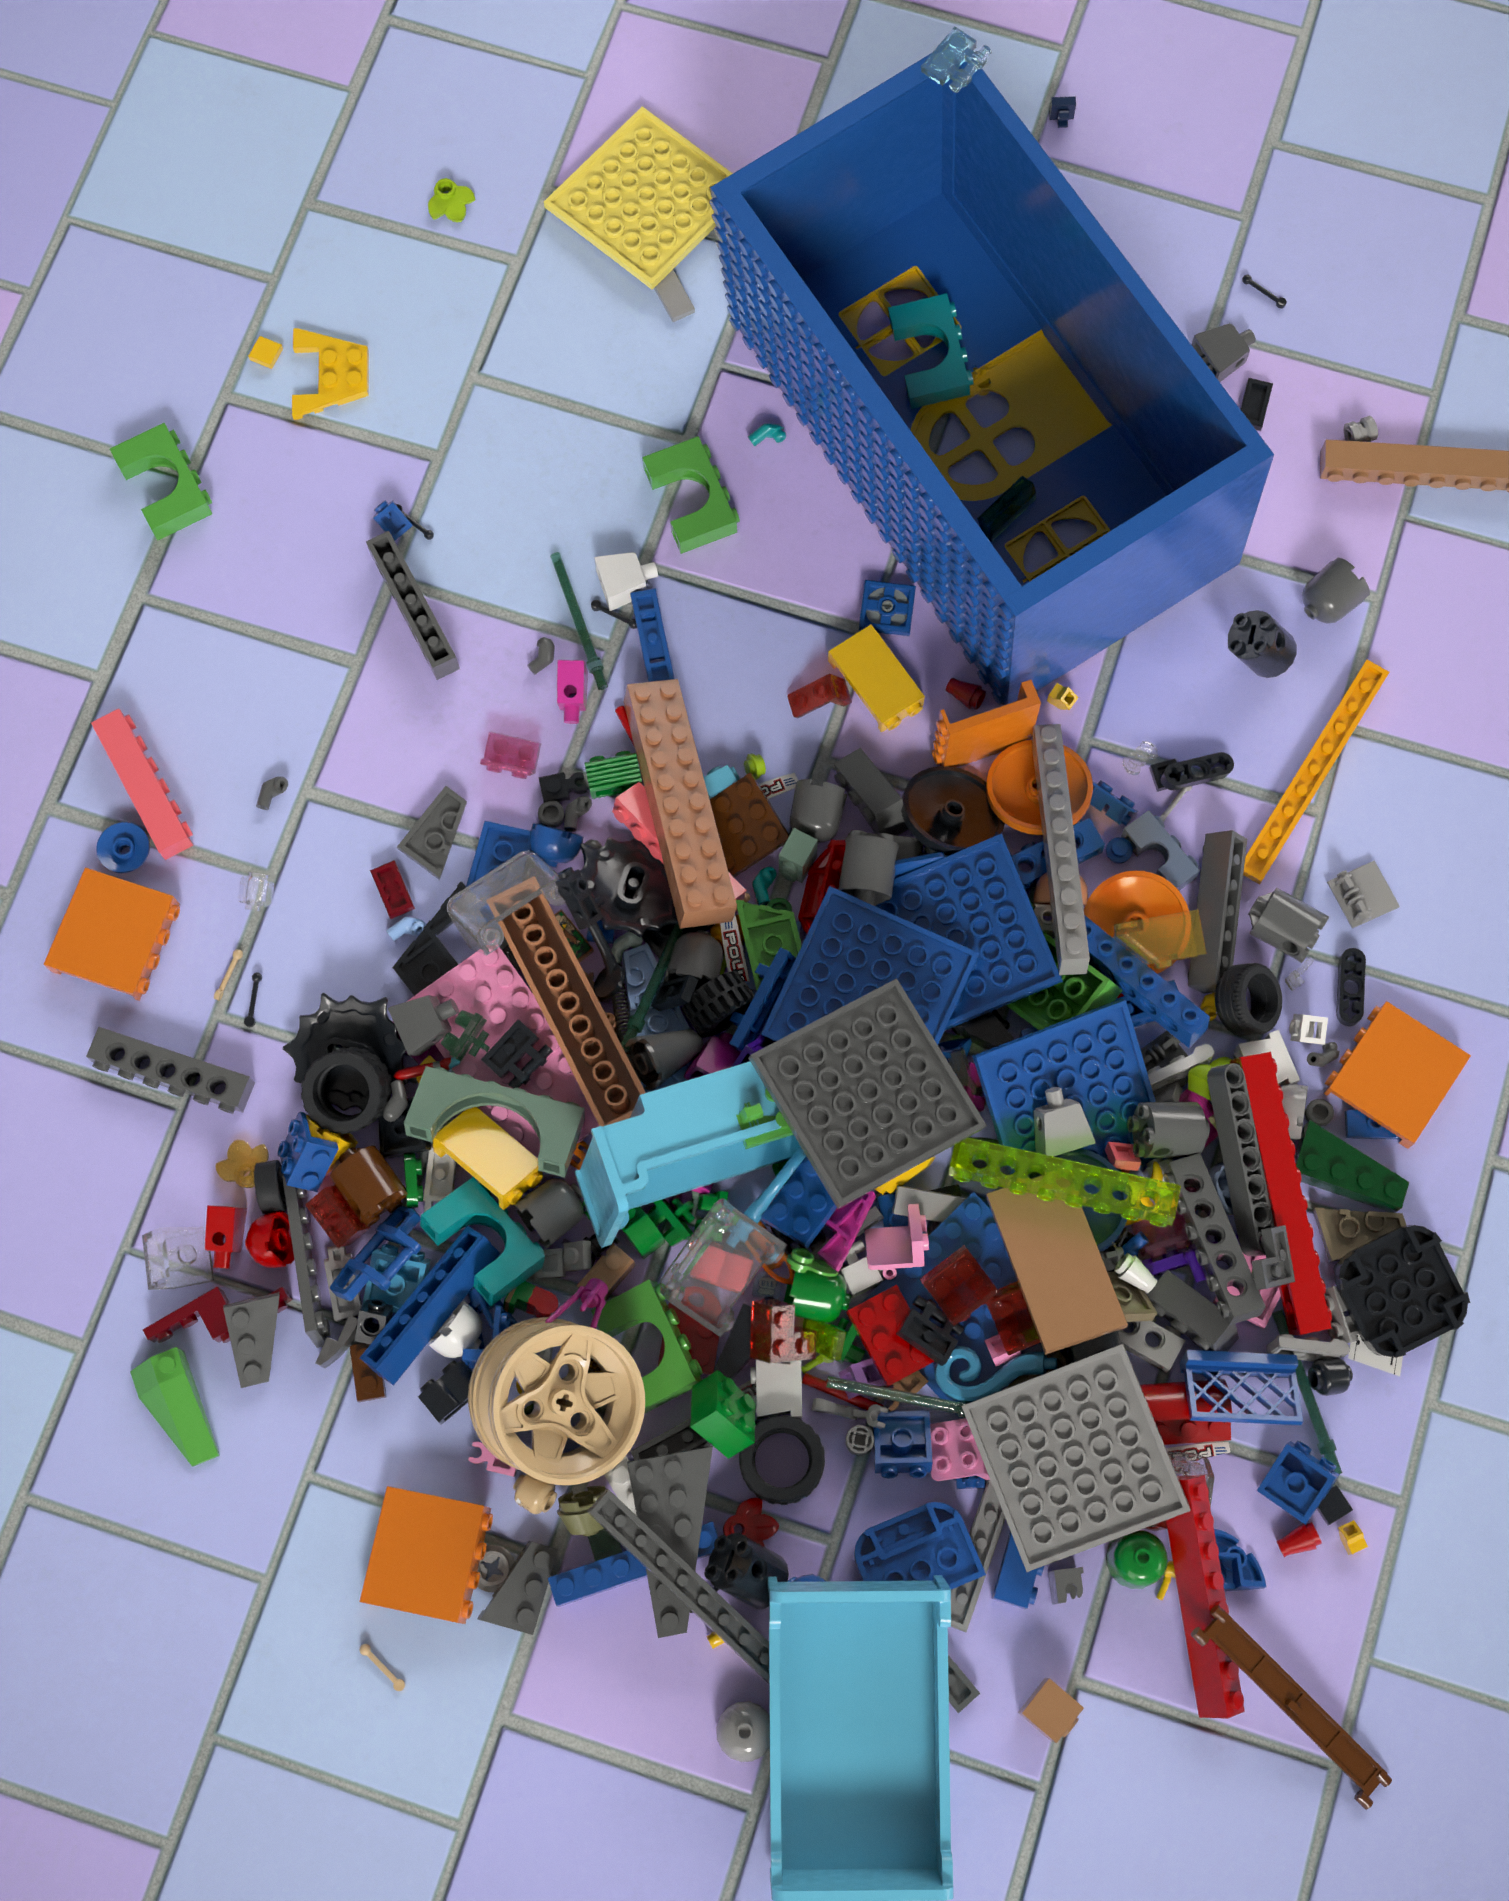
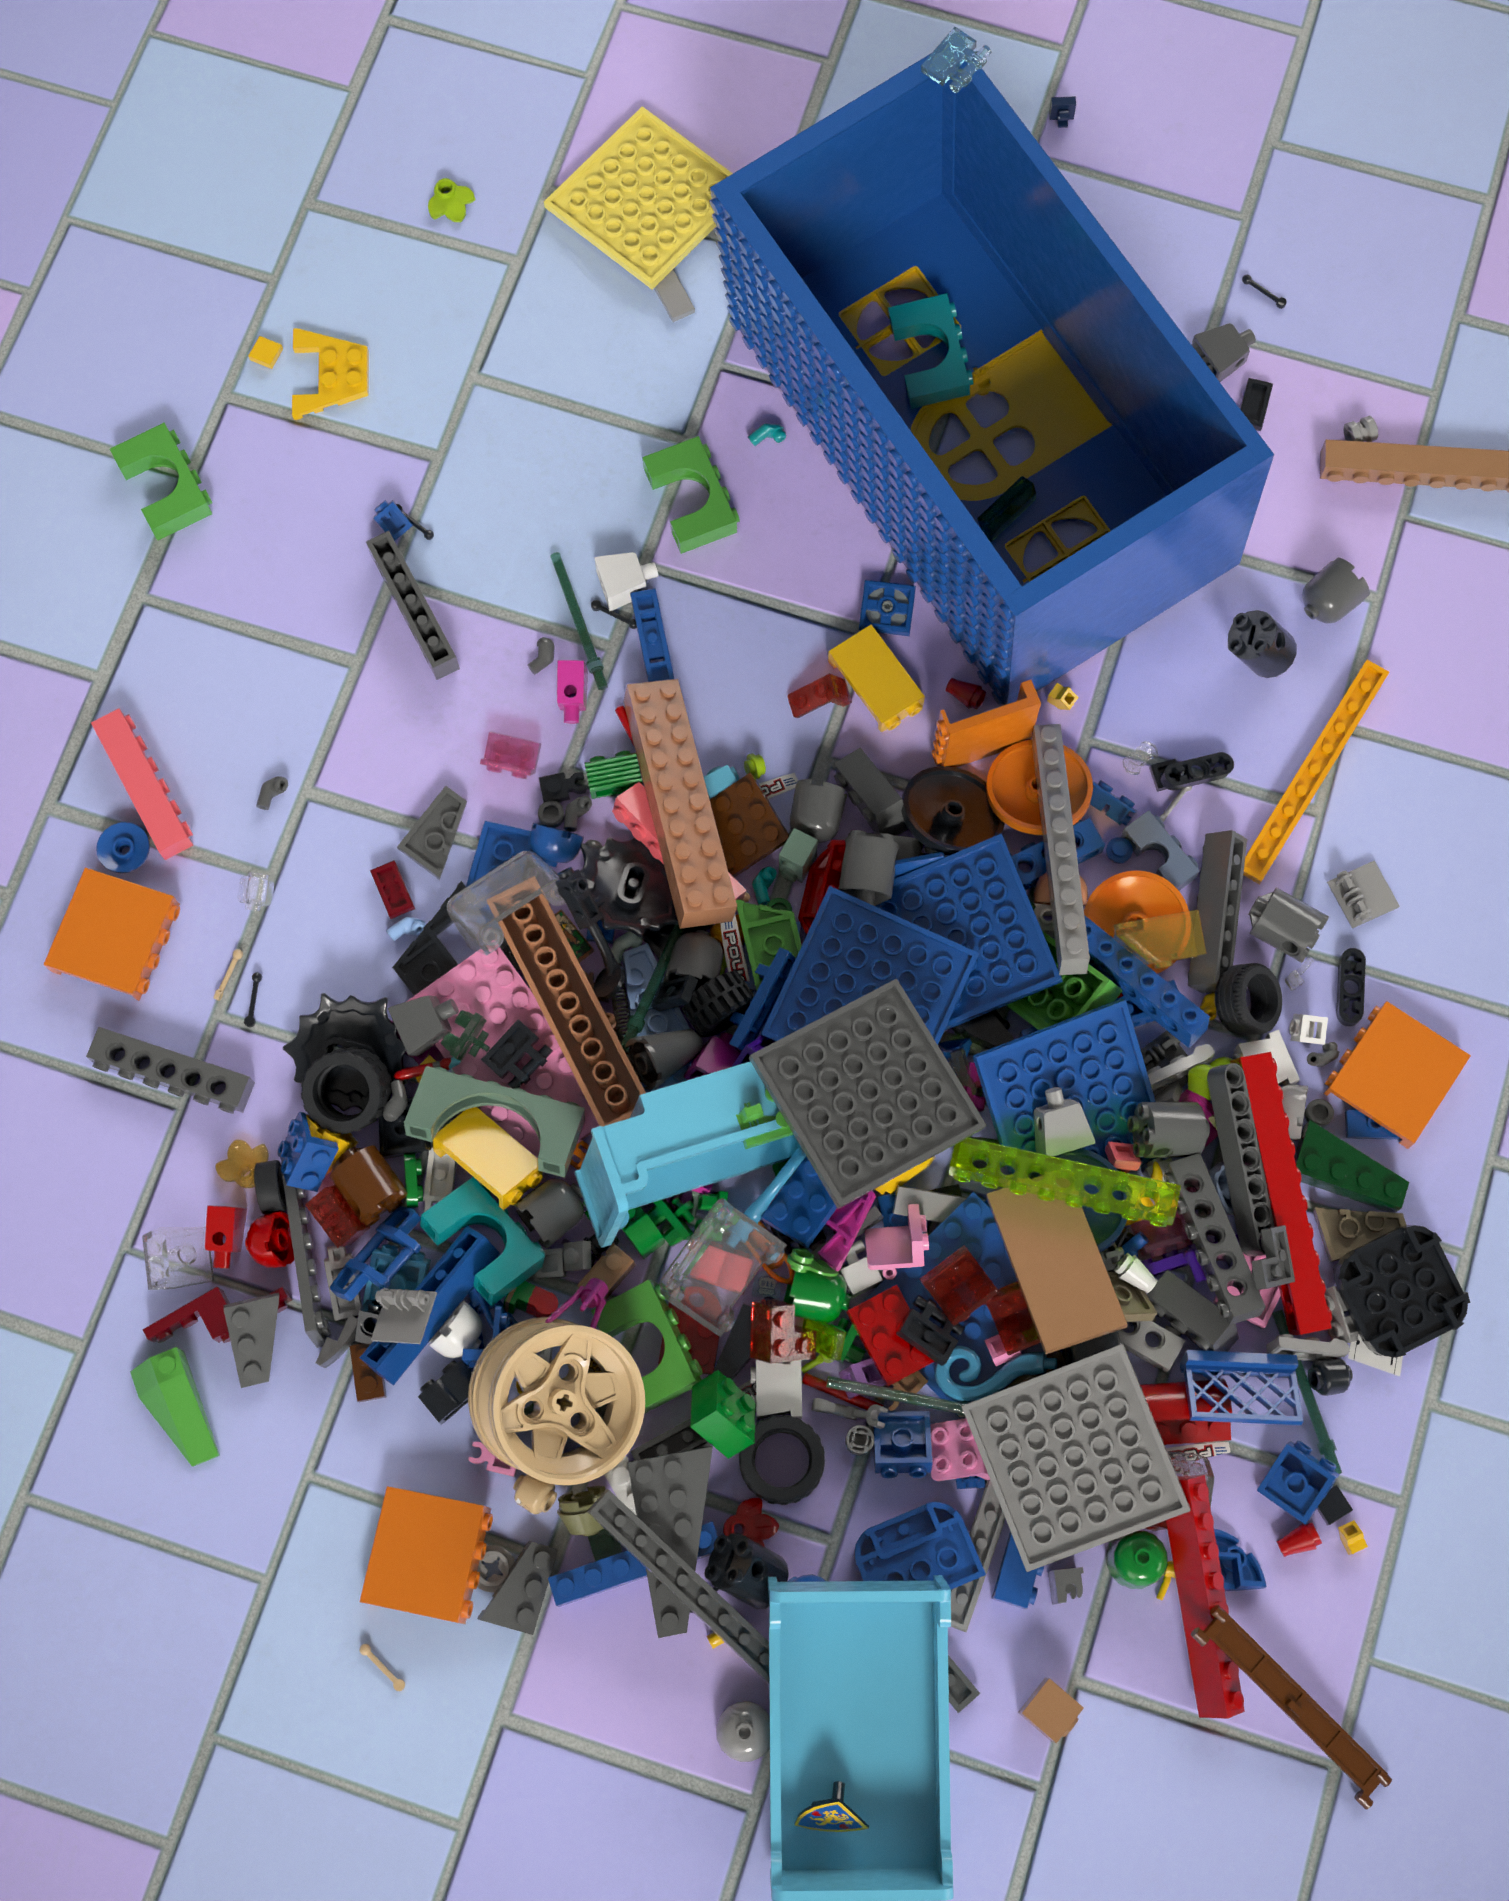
(403, 1315): none -> light grey hinge
(831, 1814): none -> shield

